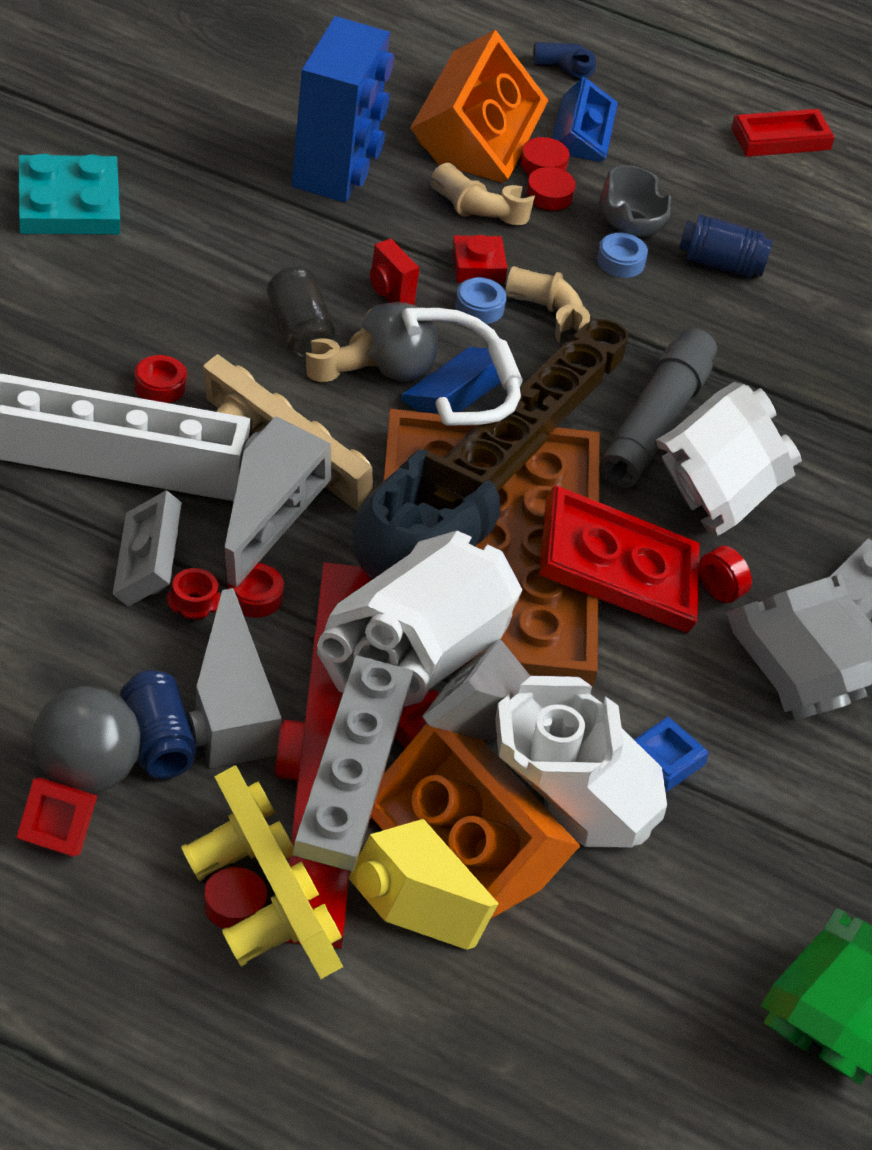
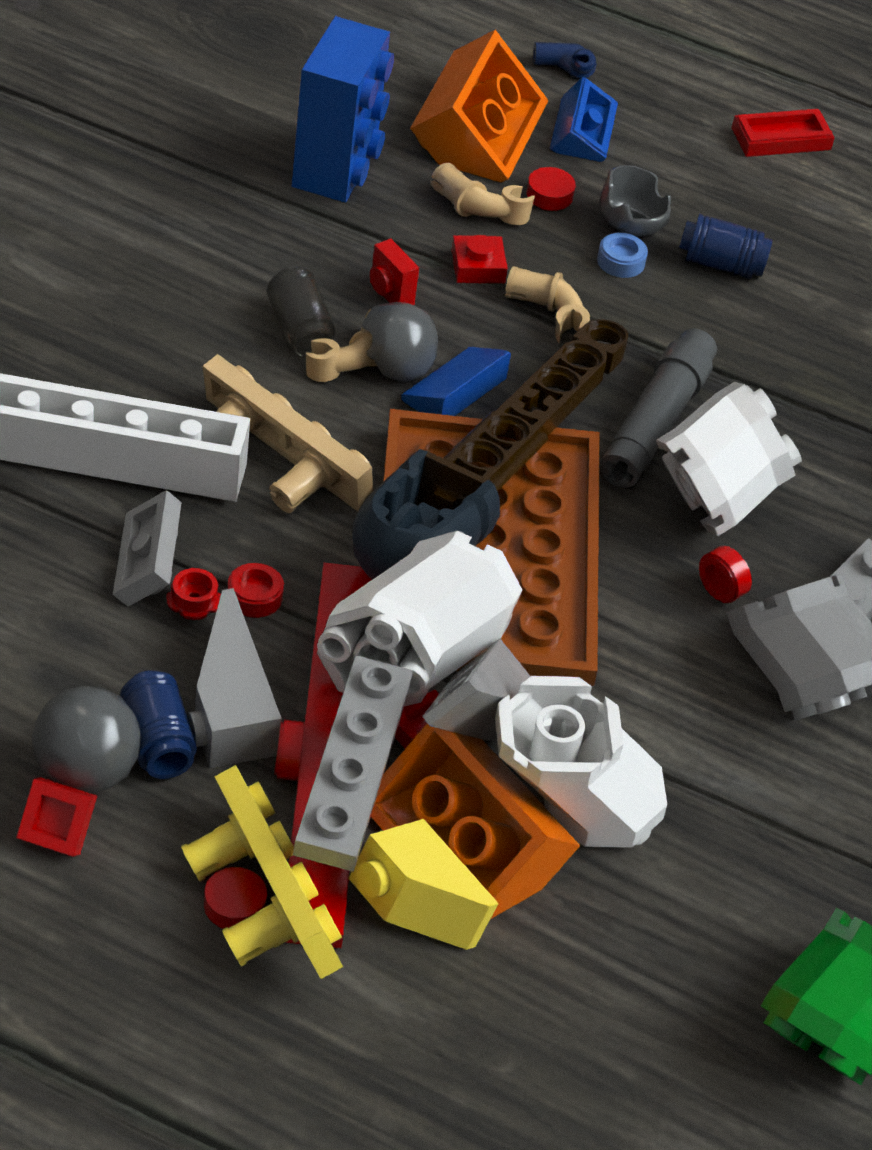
(68, 194): teal plate -> none
(160, 379): red tile -> none
(275, 484): light grey slope -> none
(481, 299): medium blue tile -> none
(499, 353): white piece -> none
(542, 153): red tile -> none
(620, 559): red tile -> none
(673, 750): blue tile -> none

